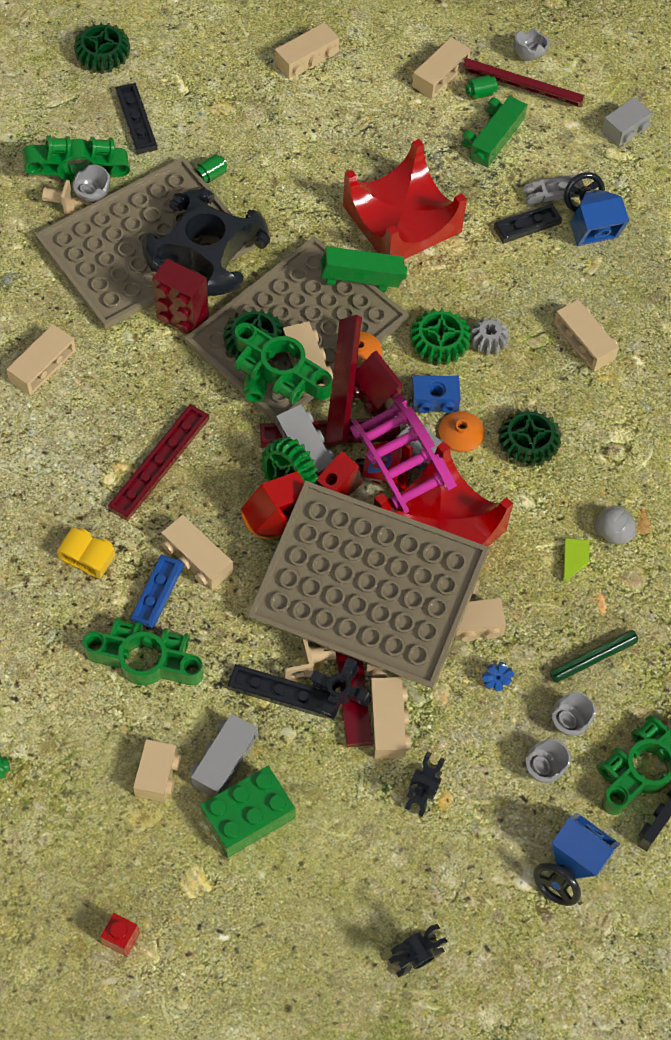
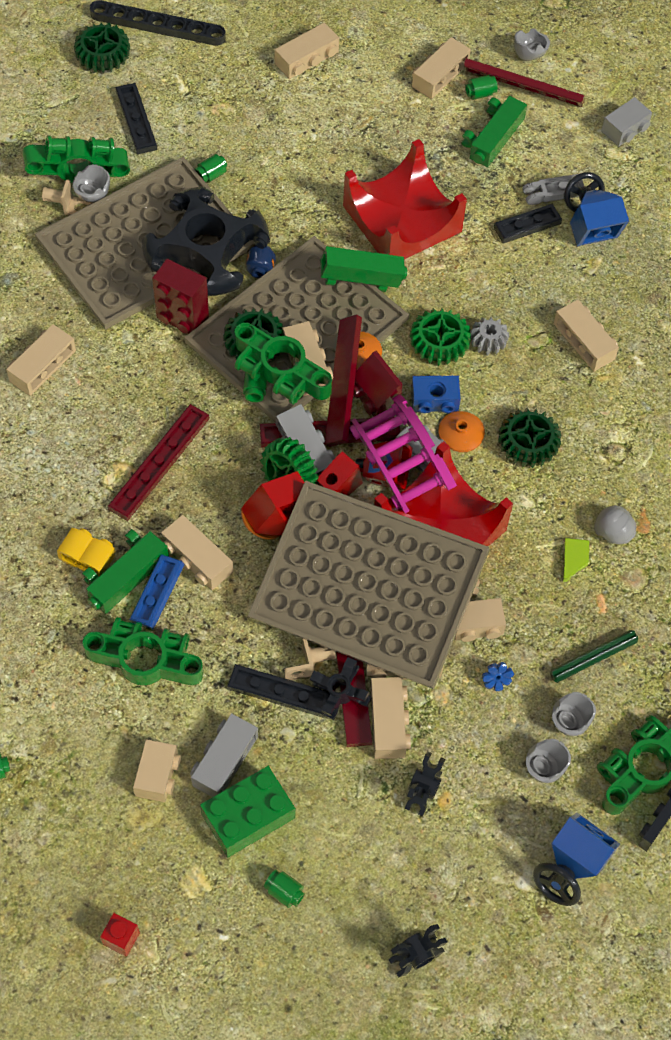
(125, 573): none -> green brick
(163, 29): none -> black beam
(260, 261): none -> dark blue head
(284, 888): none -> green brick

